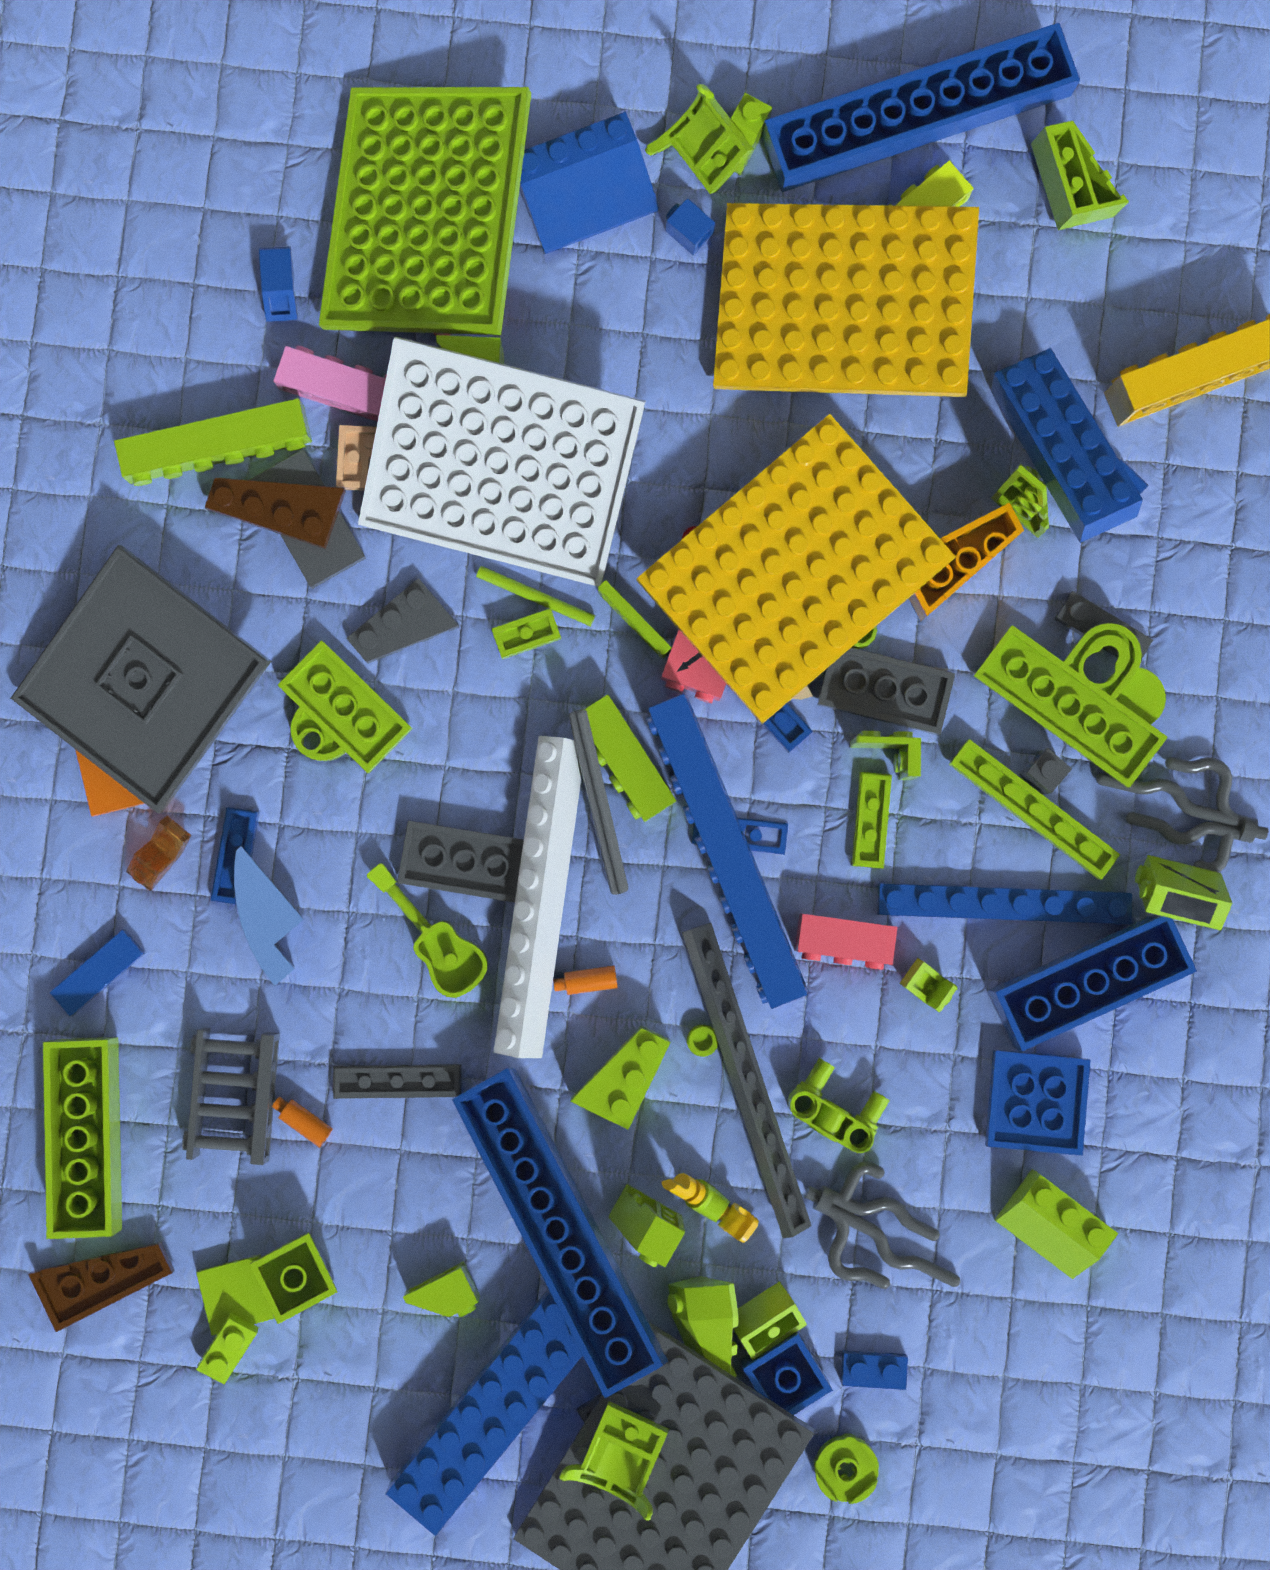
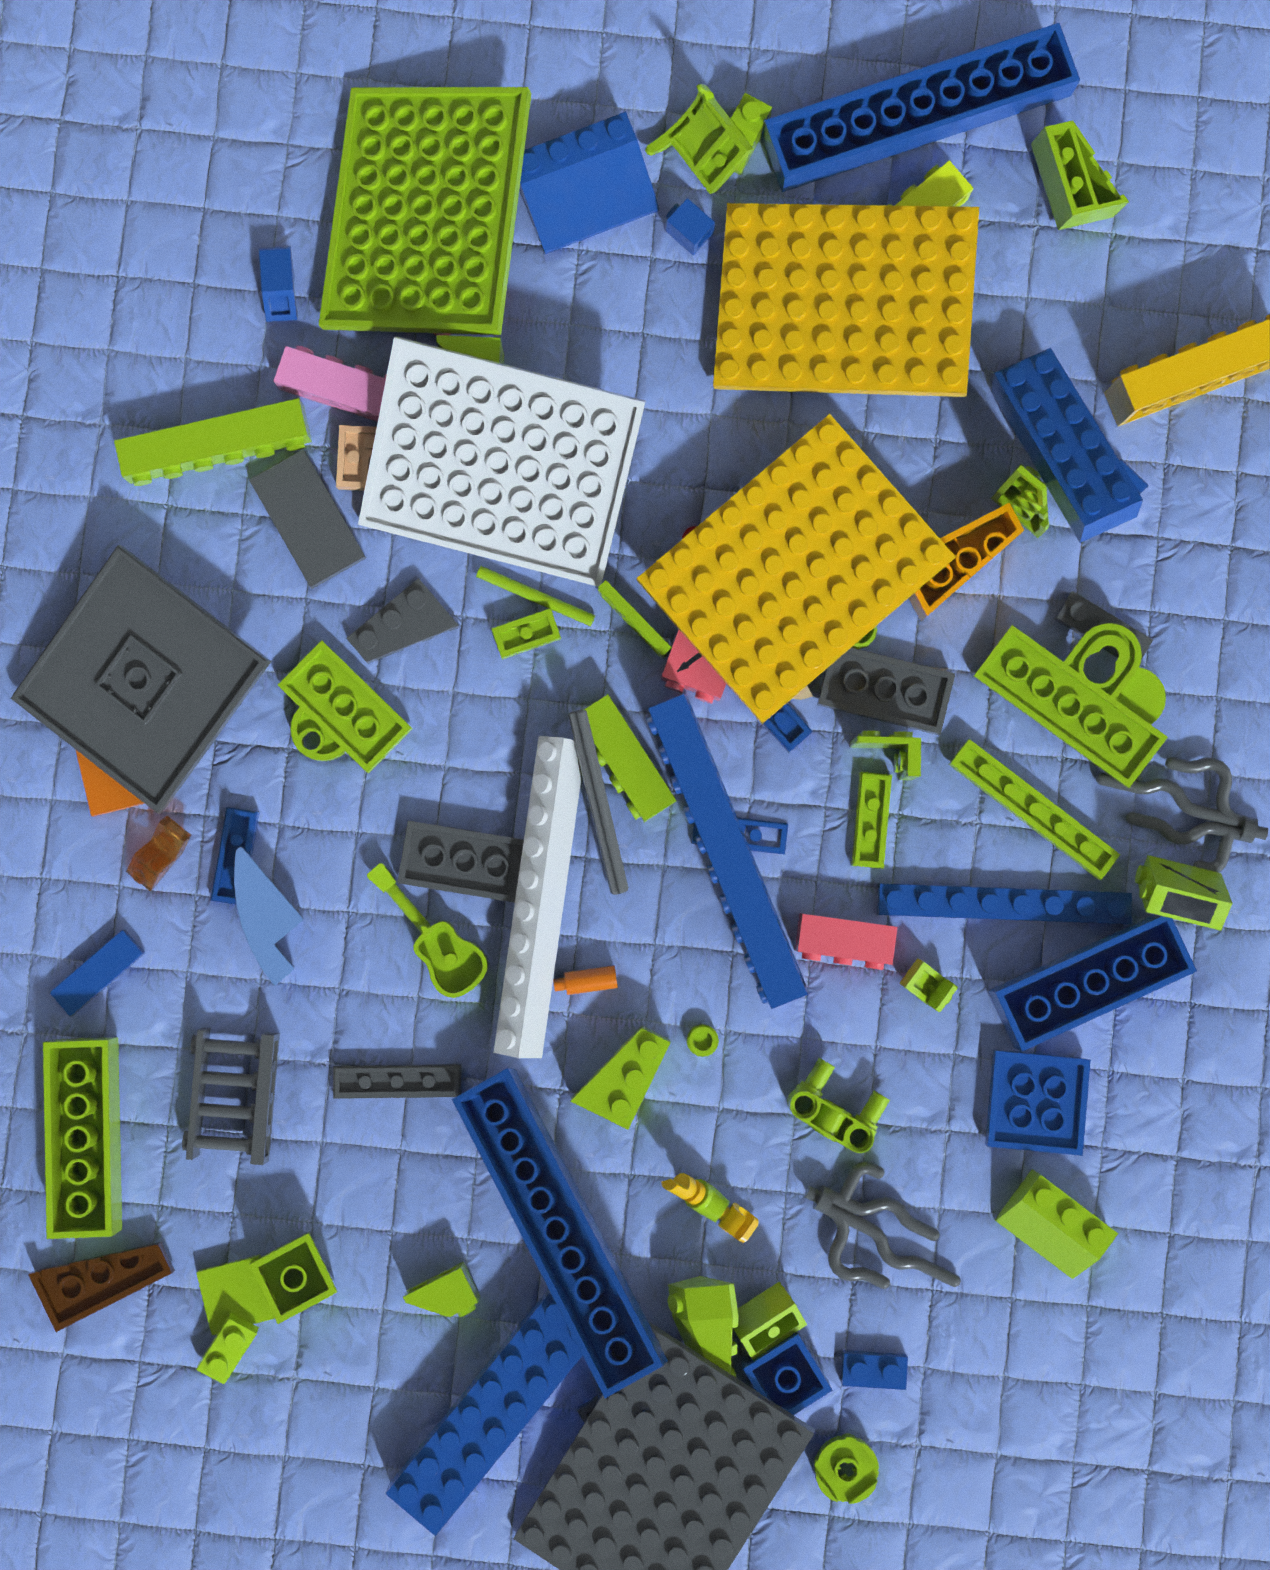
(283, 508): reddish brown wing -> none
(302, 1121): orange cylinder -> none
(621, 1457): lime piece -> none
(647, 1225): lime wedge -> none
(747, 1080): dark grey plate -> none
(1045, 771): dark grey brick -> none

